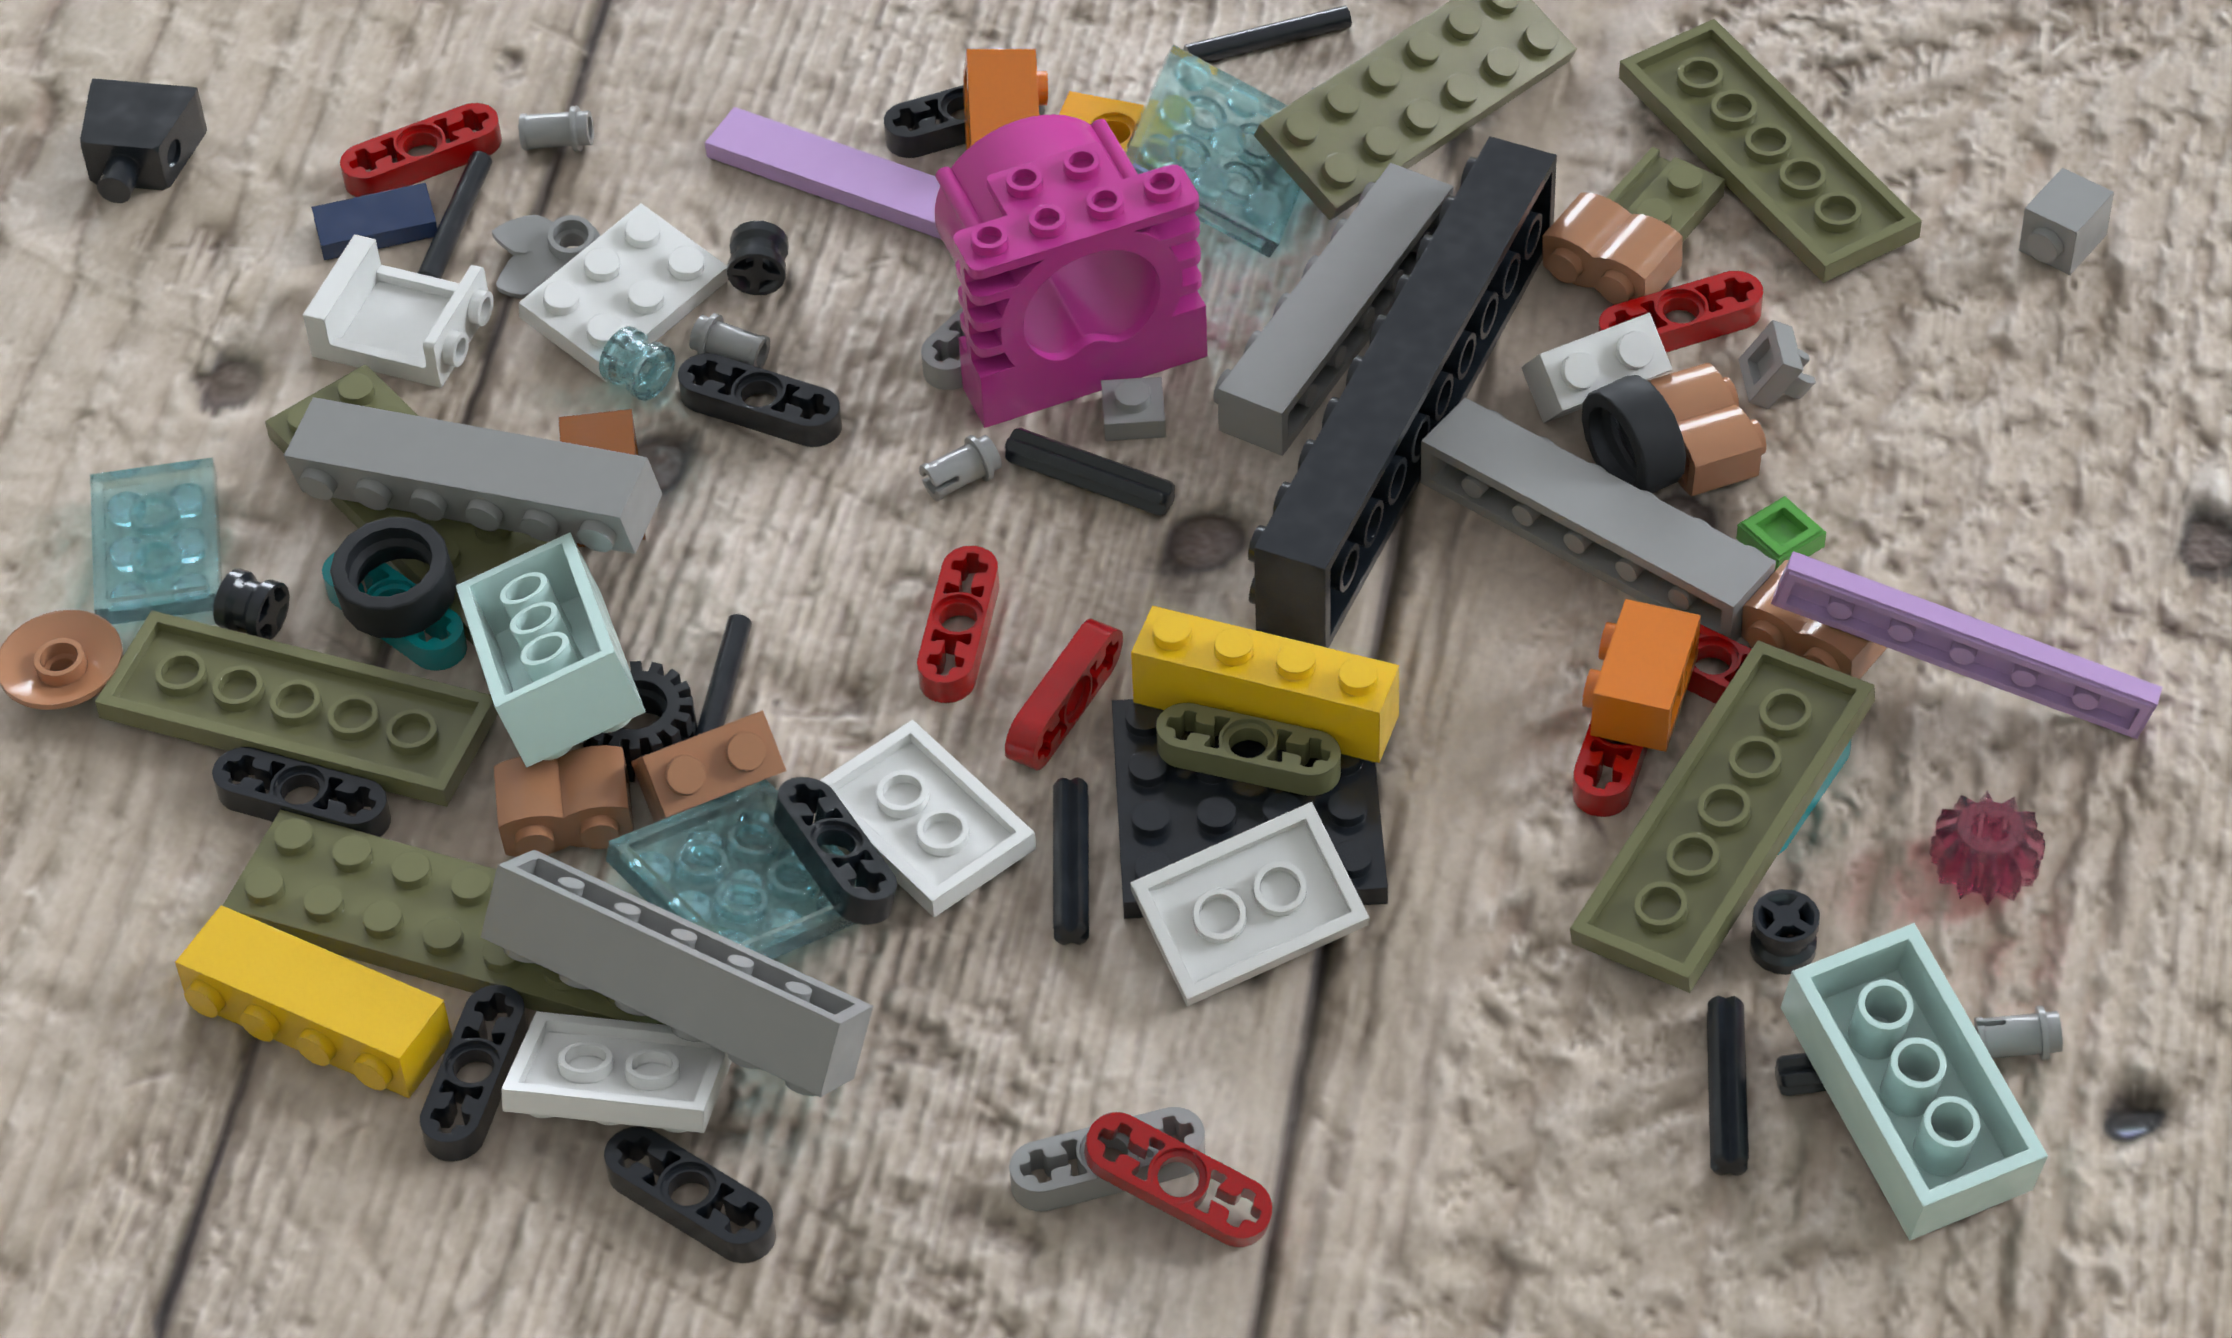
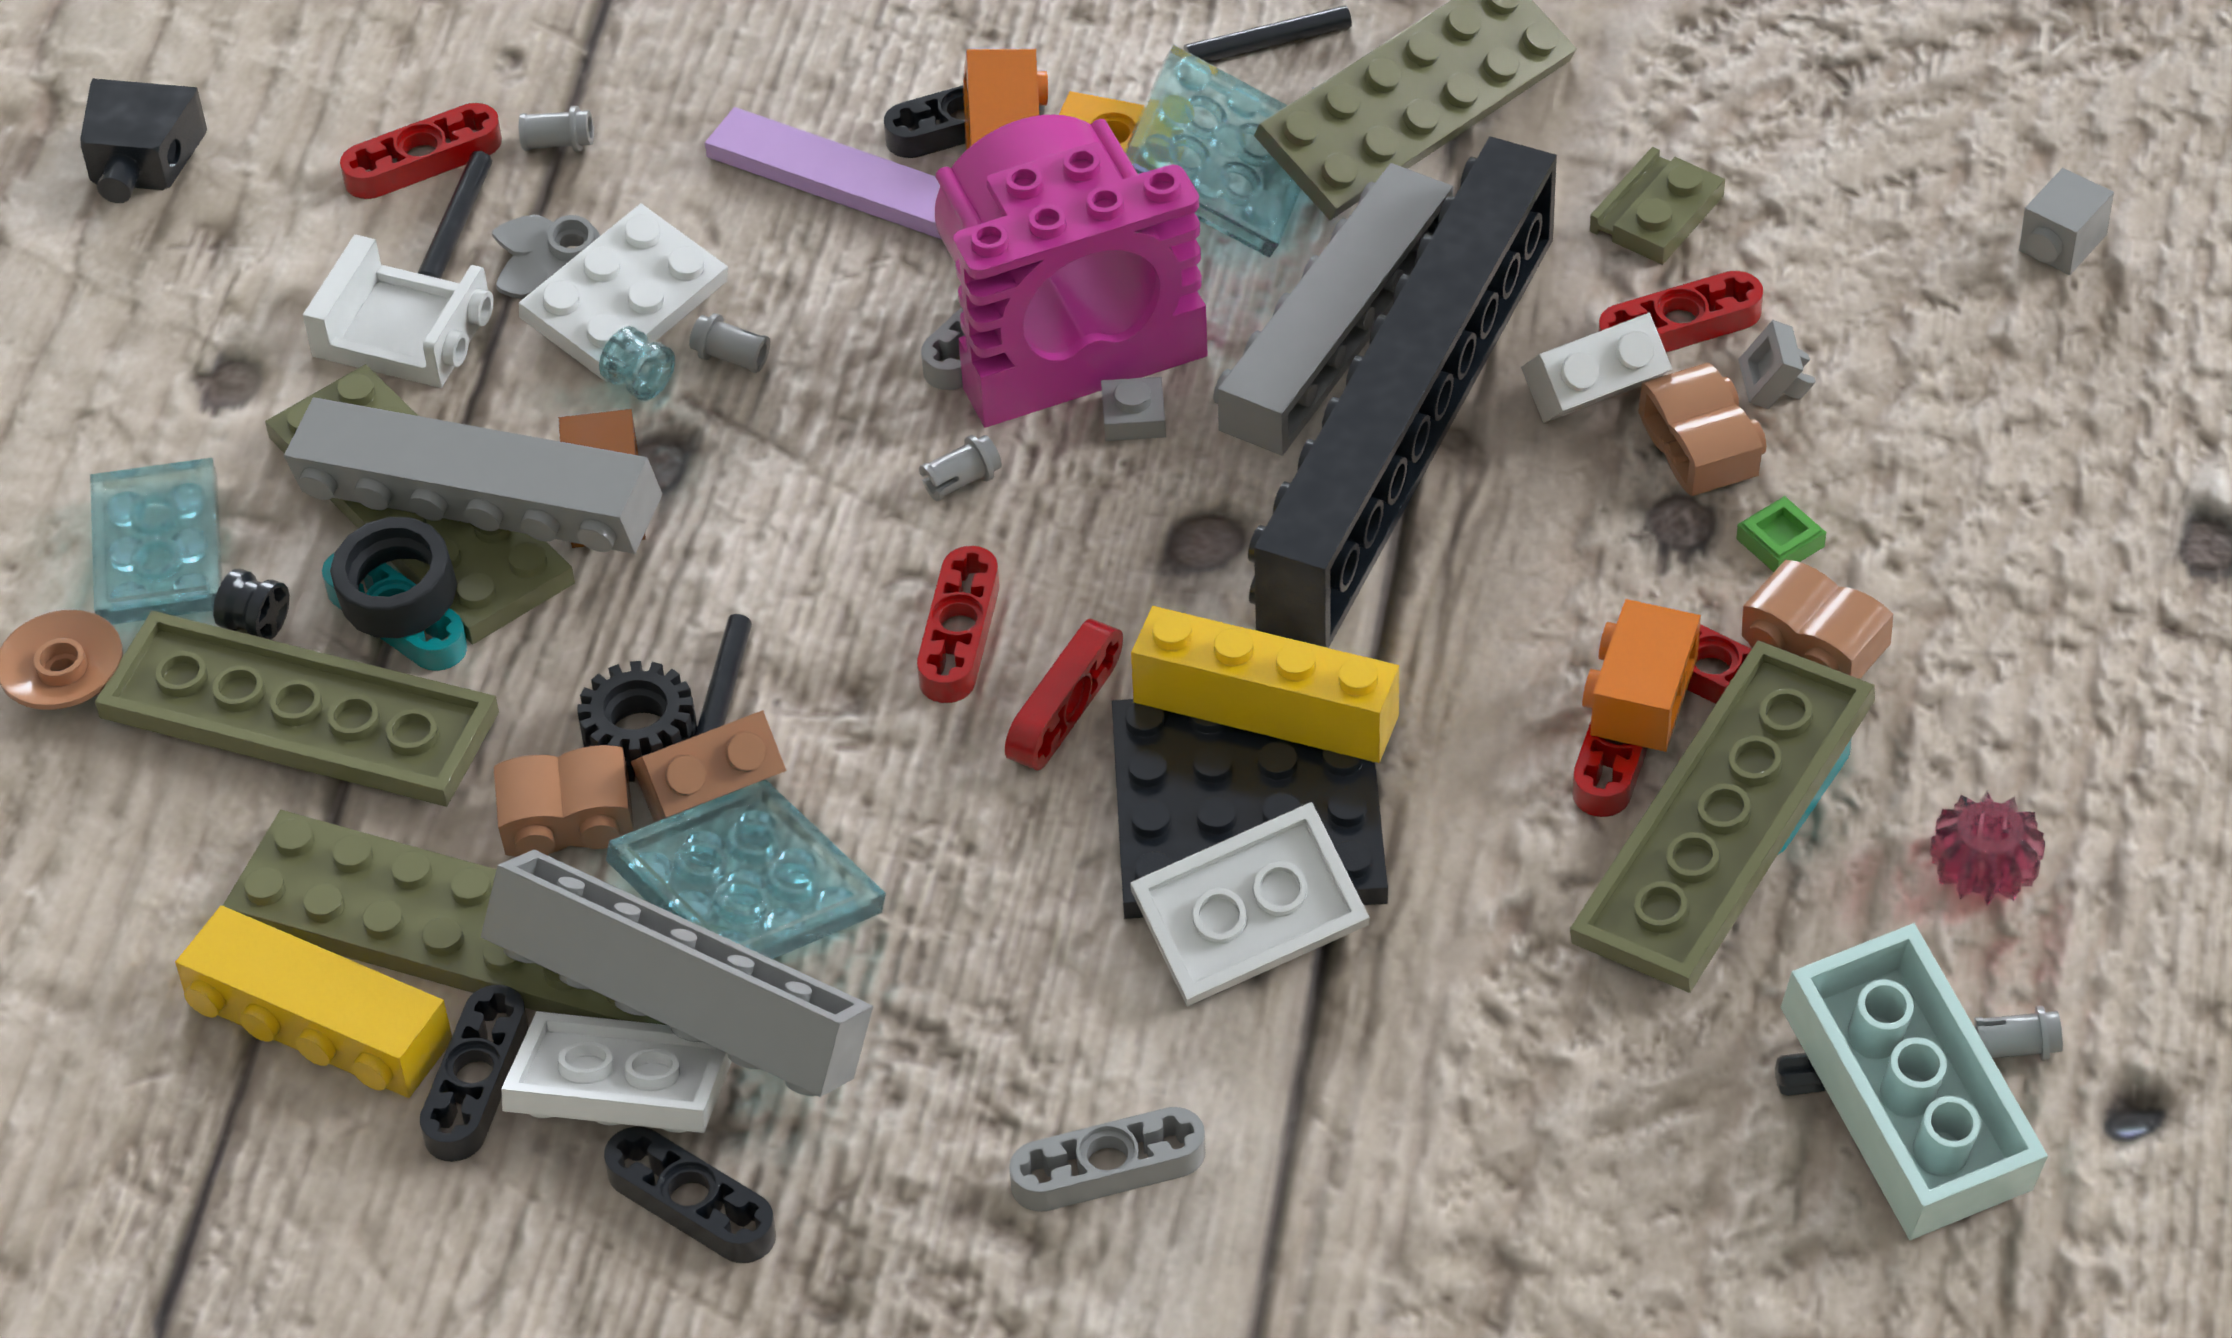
(285, 774): black beam -> none
(387, 216): dark blue tile -> none
(549, 651): light aqua brick -> none
(721, 385): black beam -> none
(757, 257): black wheel -> none
(835, 874): black beam -> none
(929, 817): white plate -> none
(1070, 861): black axle -> none
(1090, 471): black axle -> none
(1232, 1186): red beam -> none
(1263, 770): olive beam -> none
(1591, 517): light grey brick -> none
(1611, 249): nougat brick -> none
(1634, 434): black tyre -> none
(1727, 1086): black axle -> none
(1770, 150): olive plate -> none
(1775, 918): black wheel -> none
(1966, 645): lavender tile -> none

